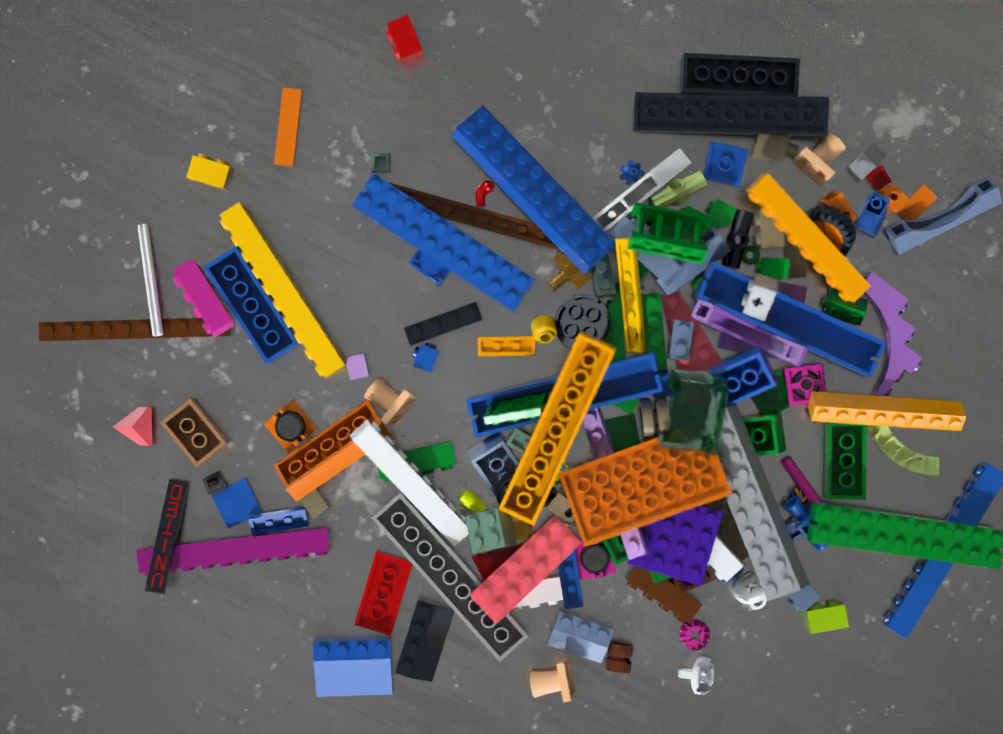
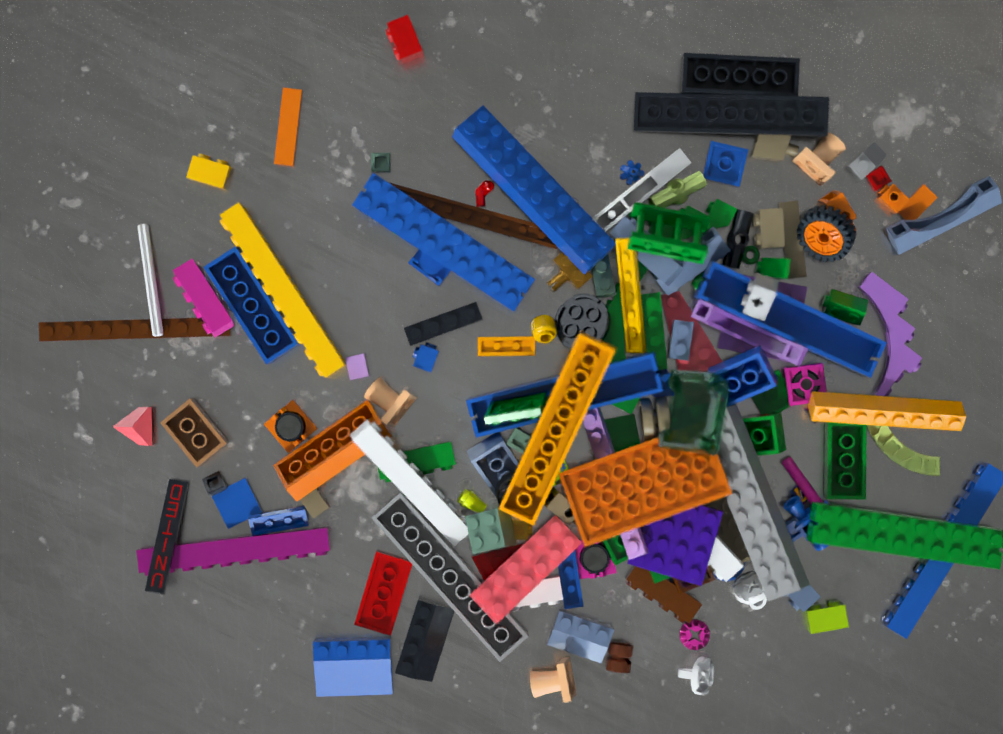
(807, 237): light orange brick -> none
(873, 214): blue slope -> none

